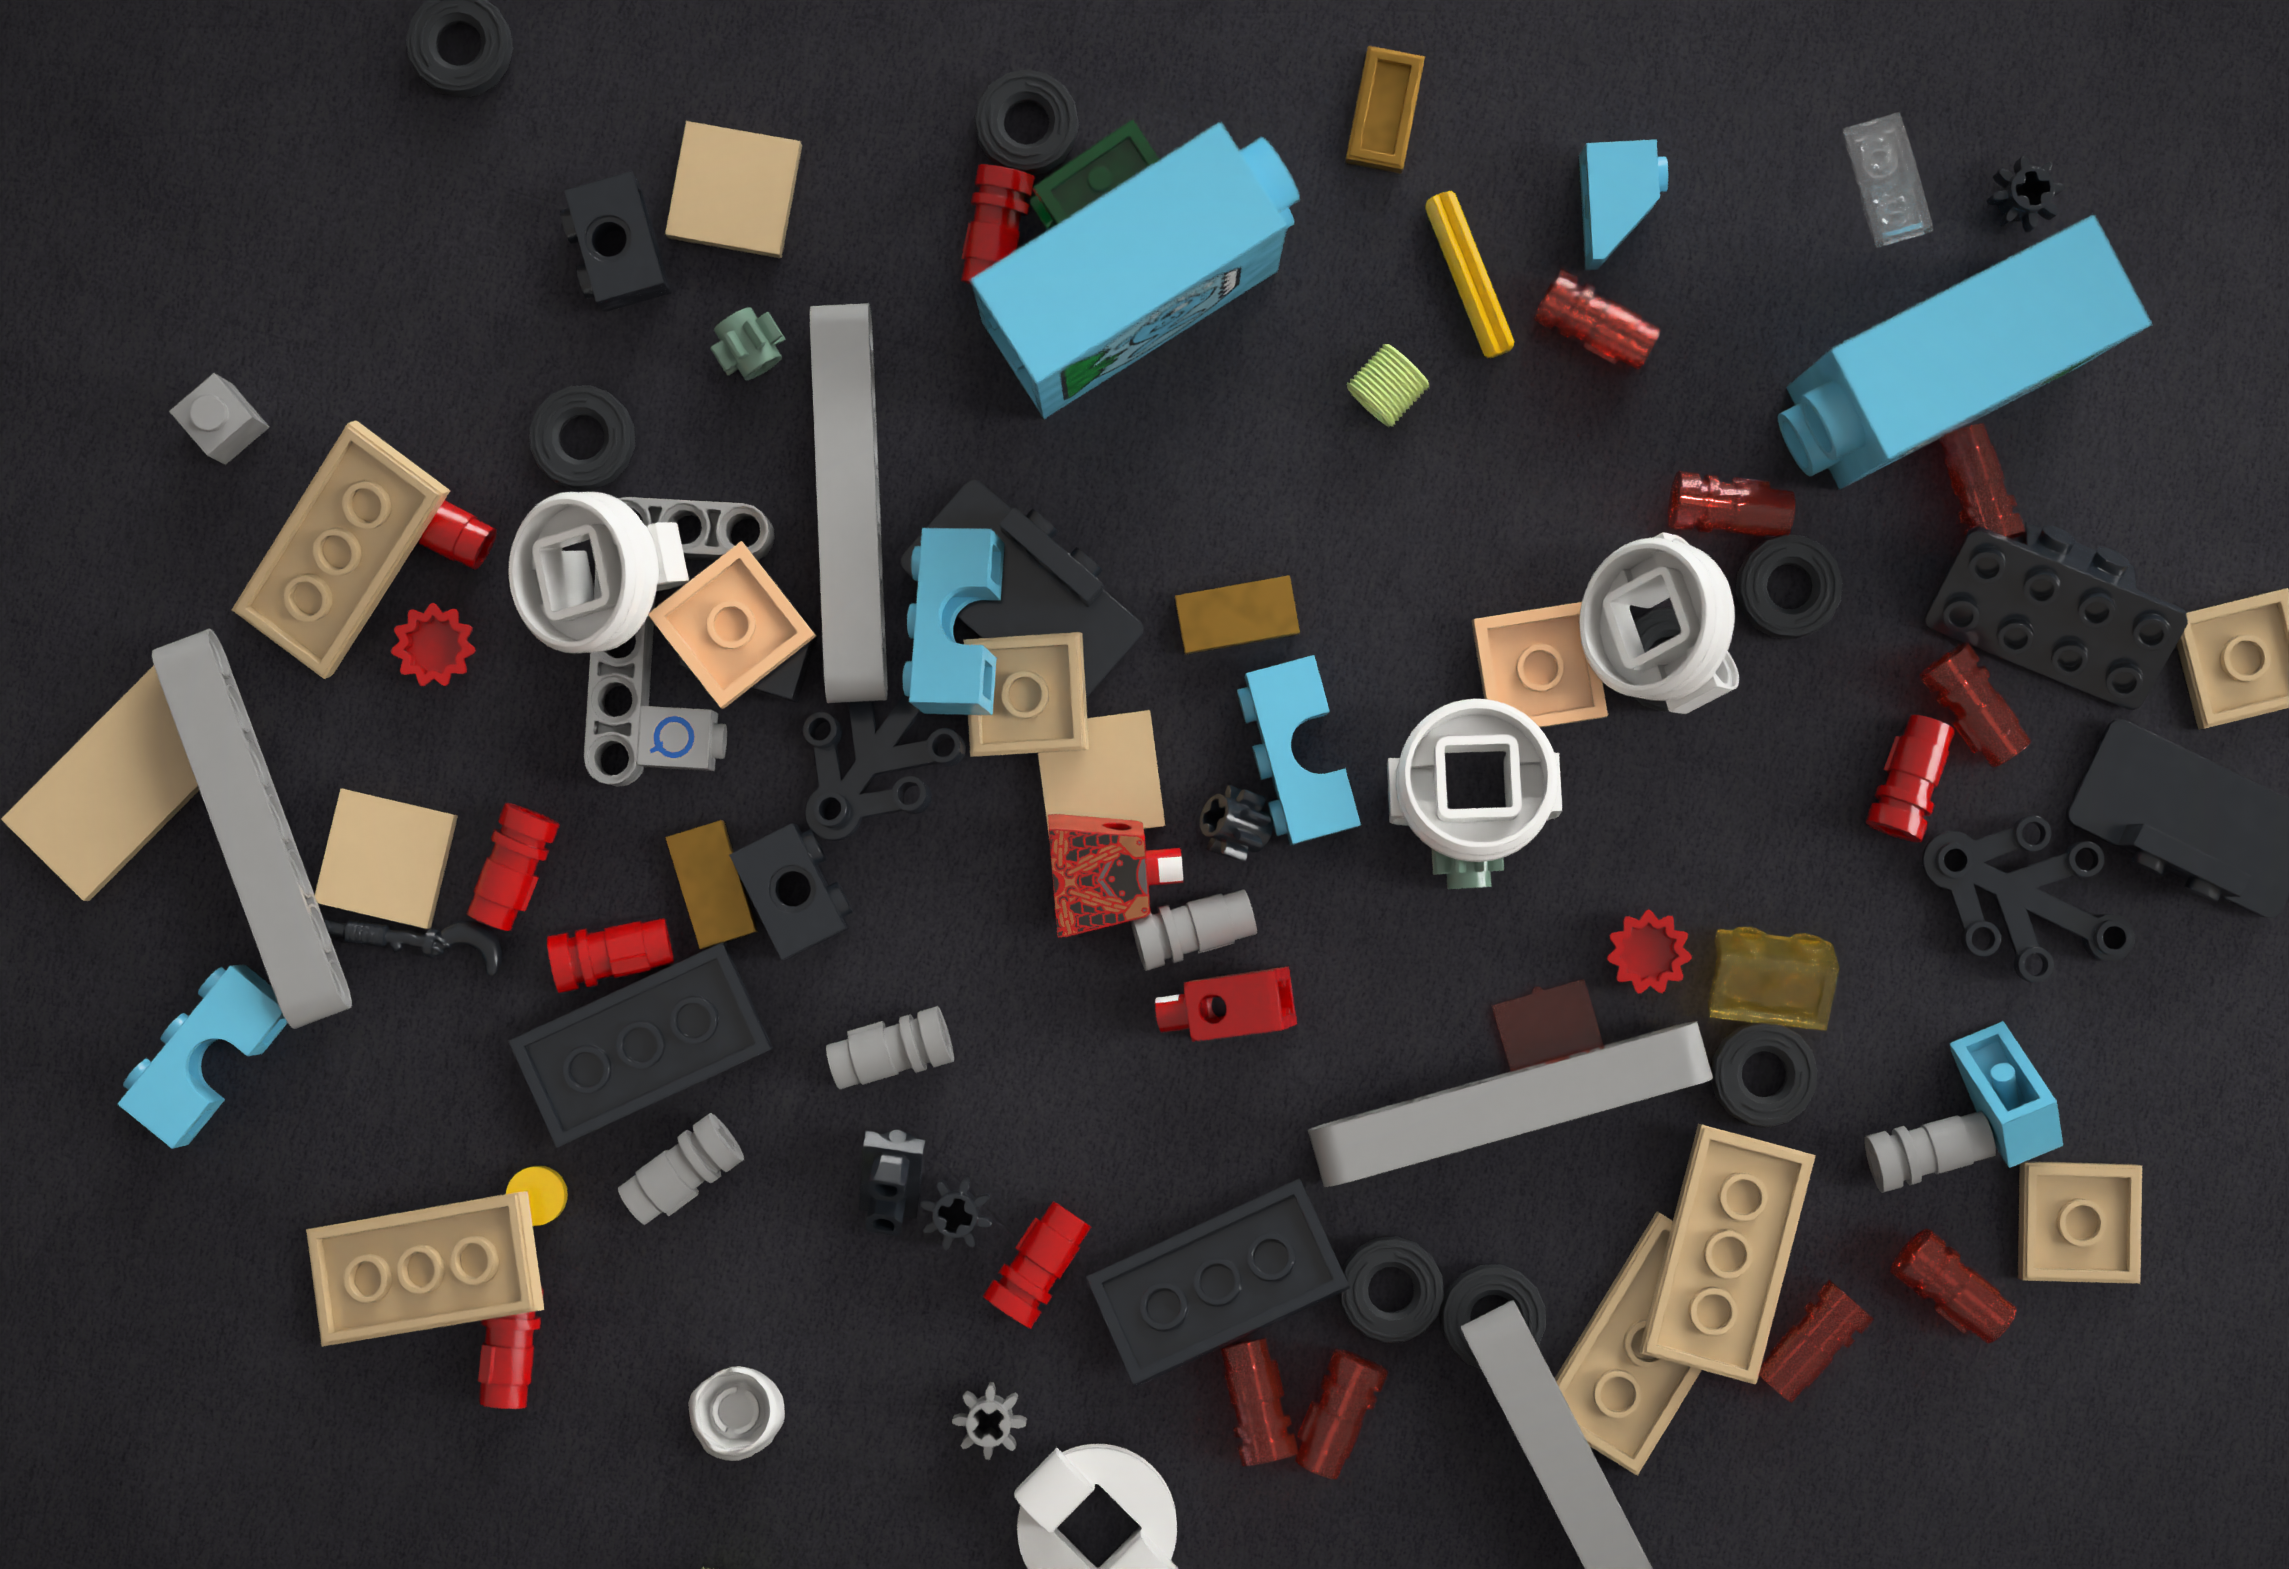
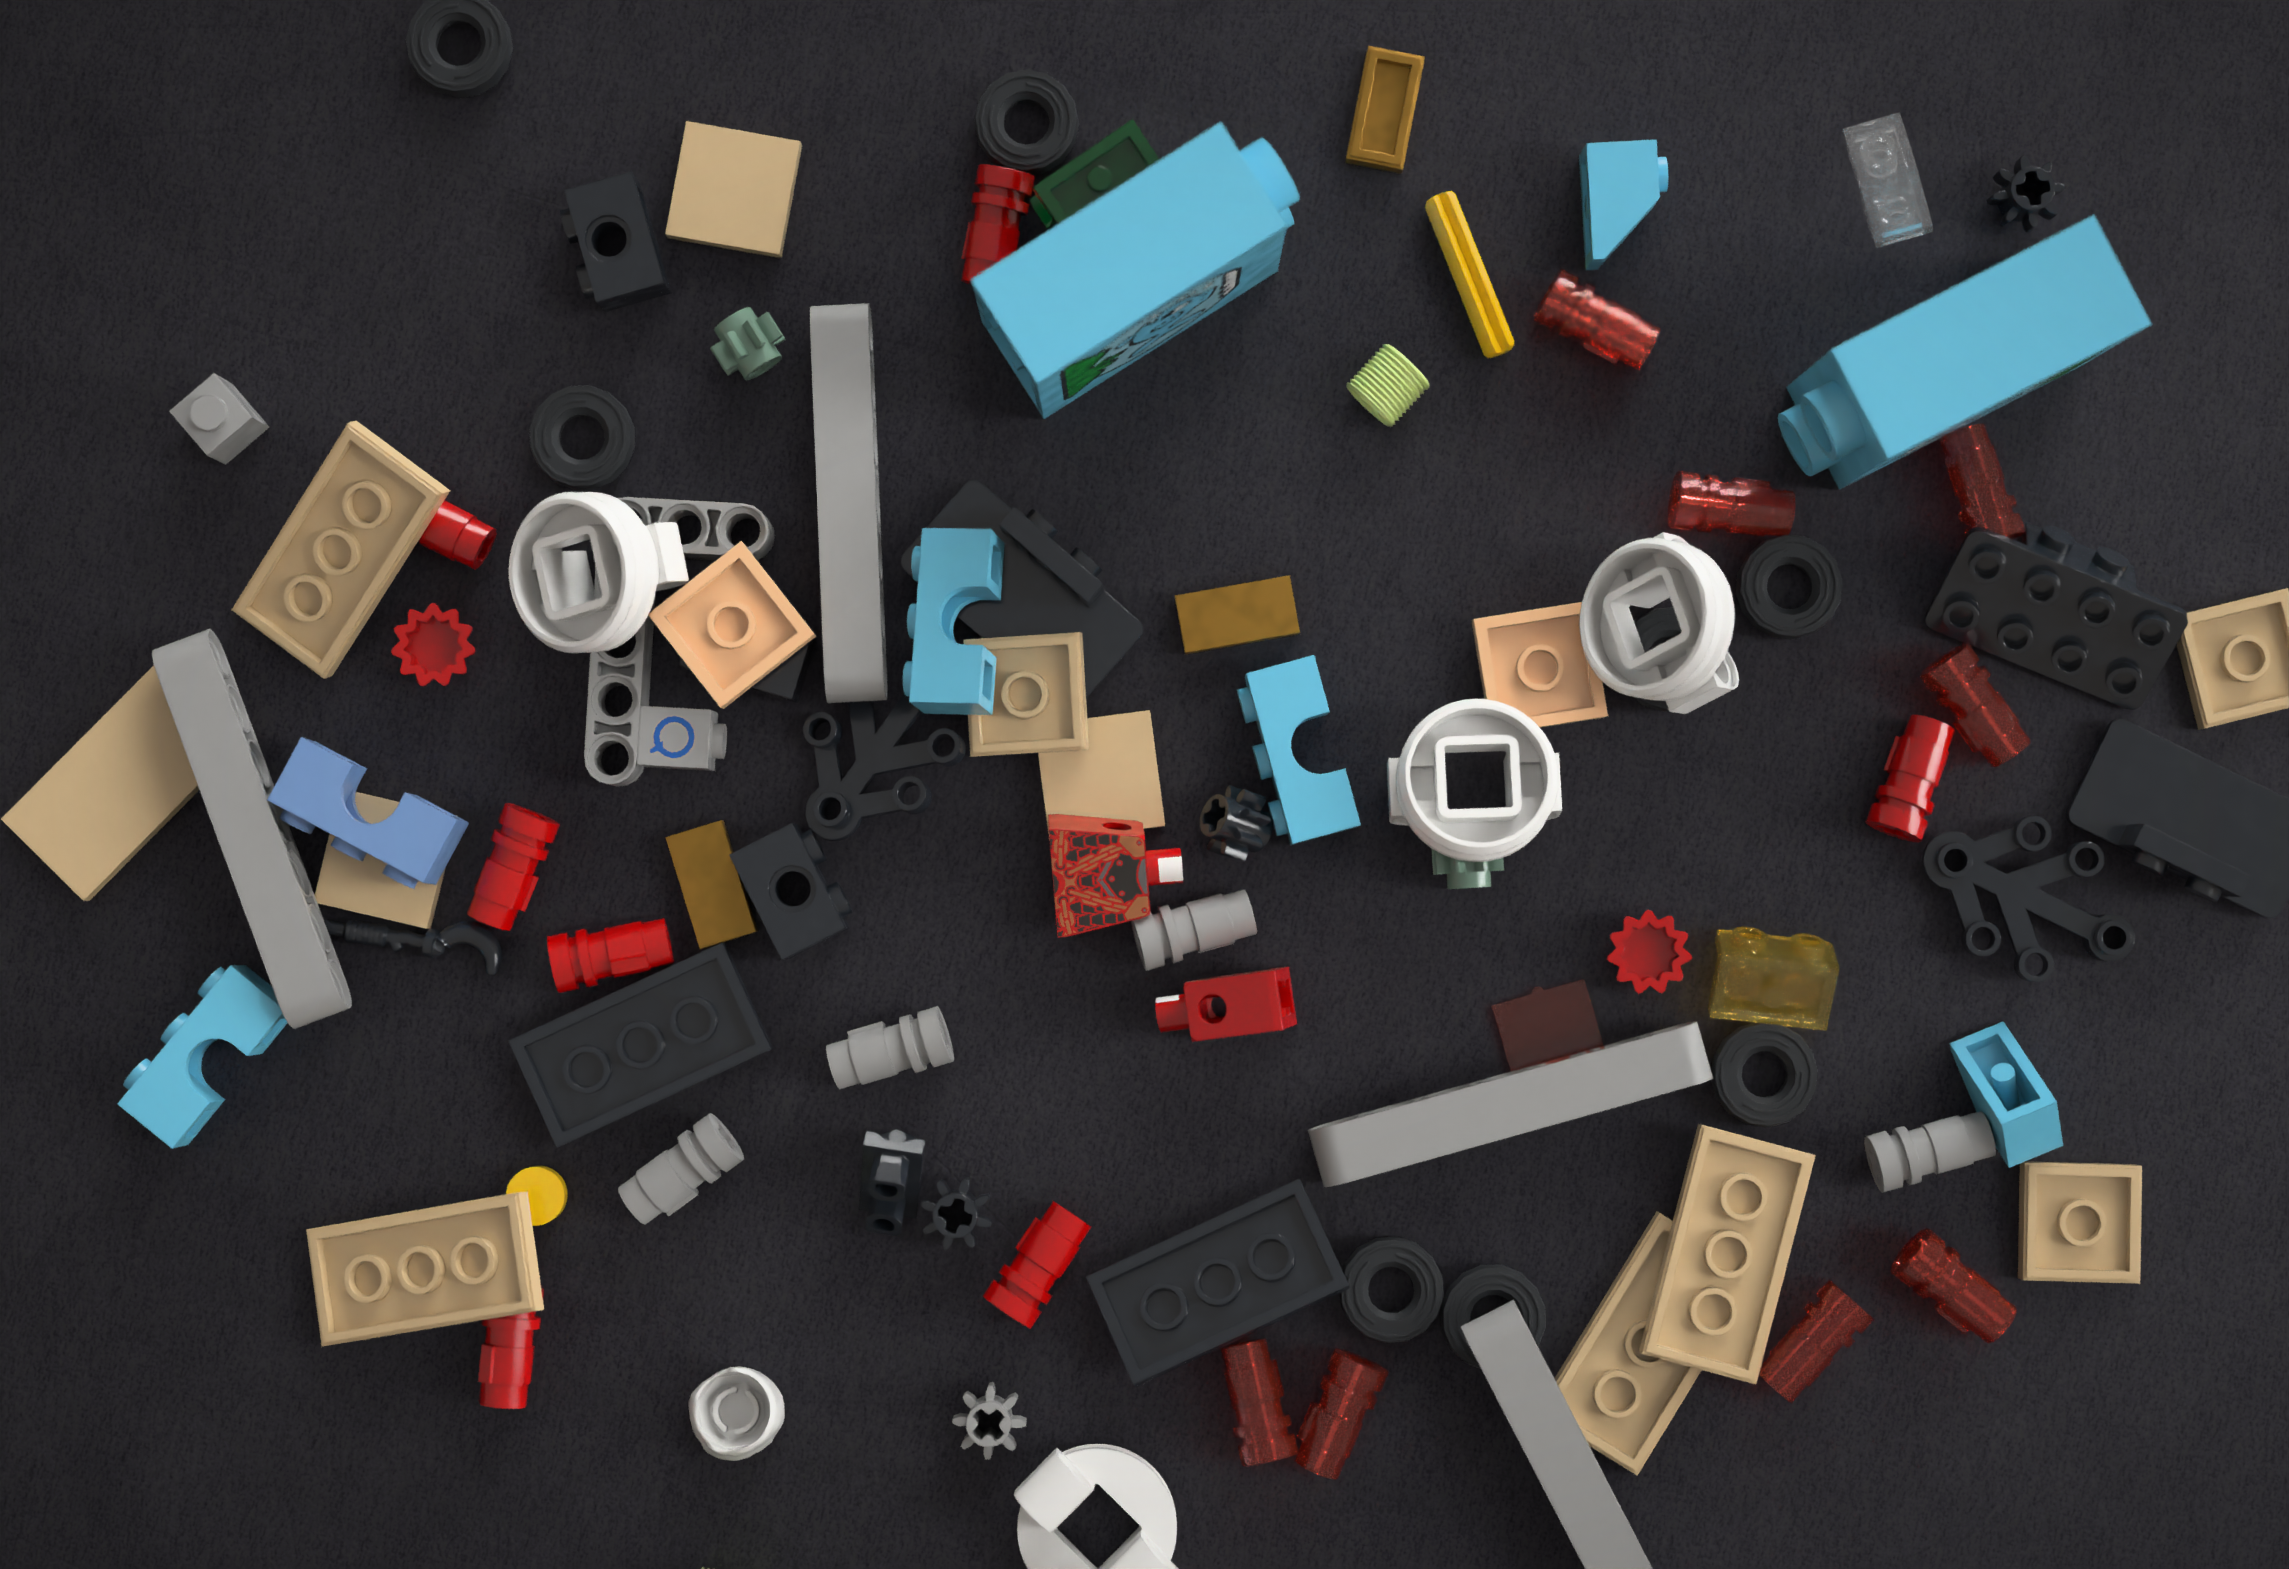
(321, 791): none -> medium blue arch

